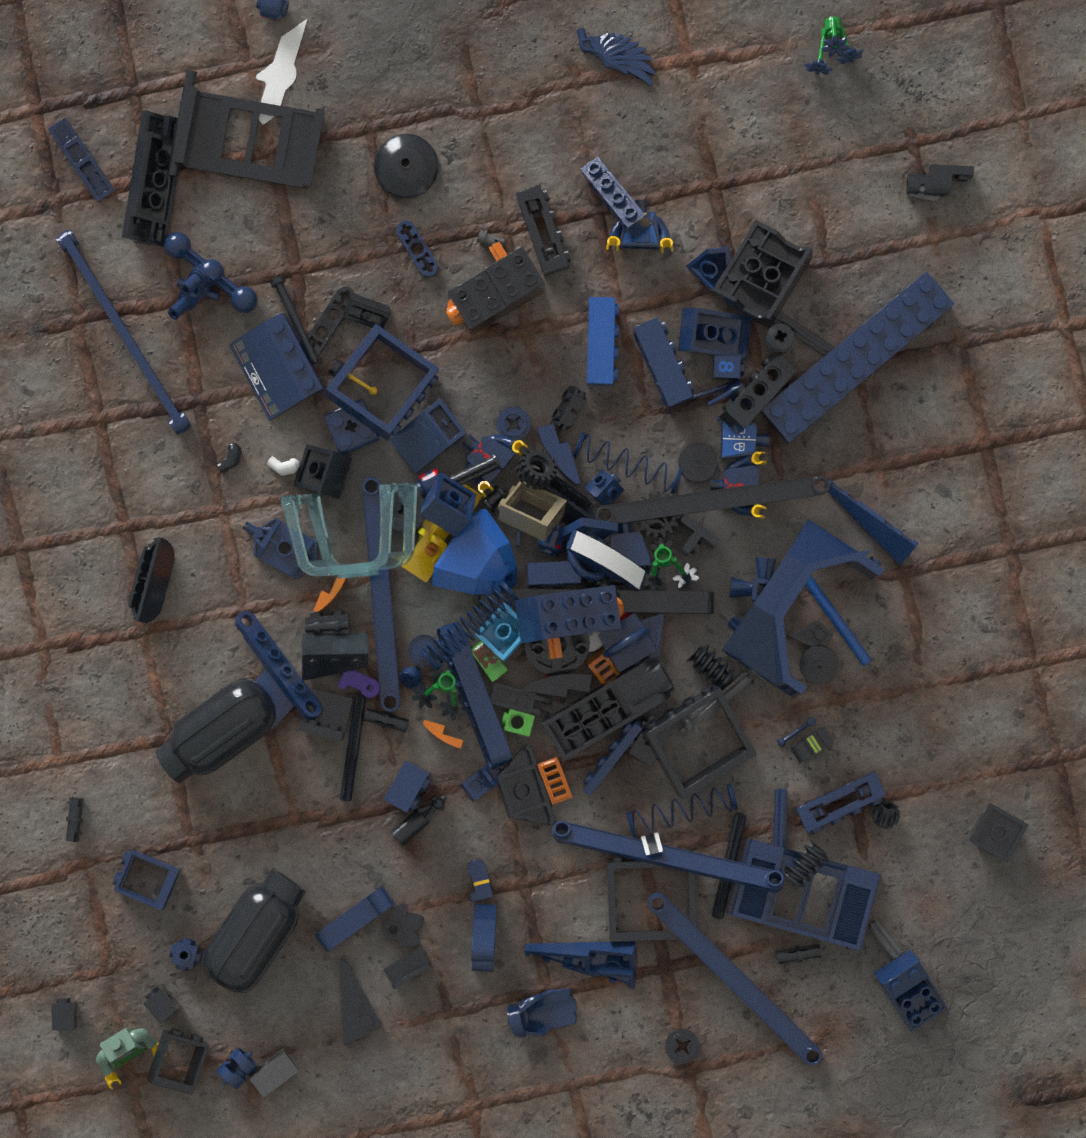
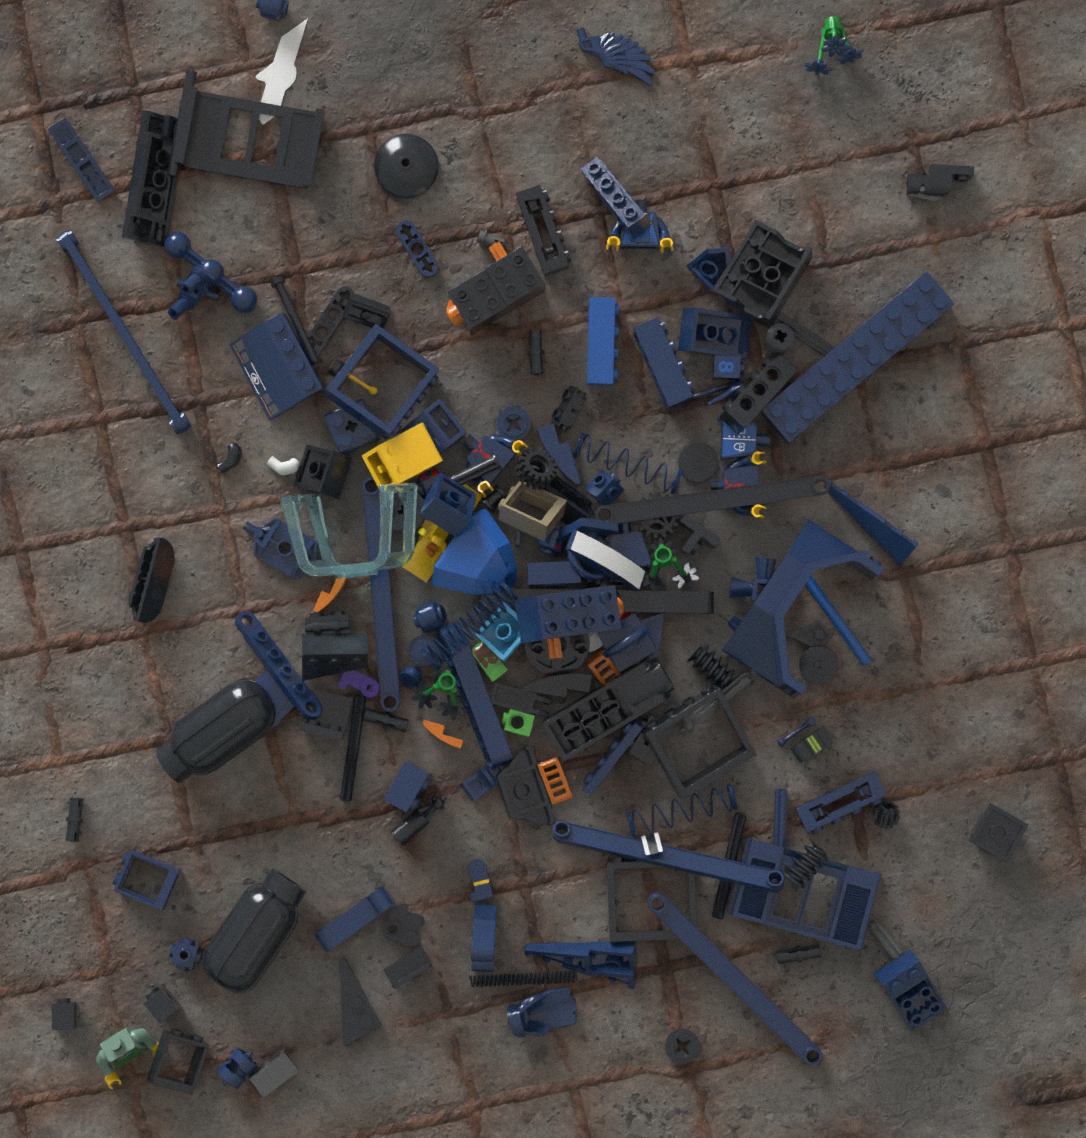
(402, 457): none -> yellow slope
(430, 617): none -> dark blue head
(523, 979): none -> black piece
(535, 352): none -> black pin

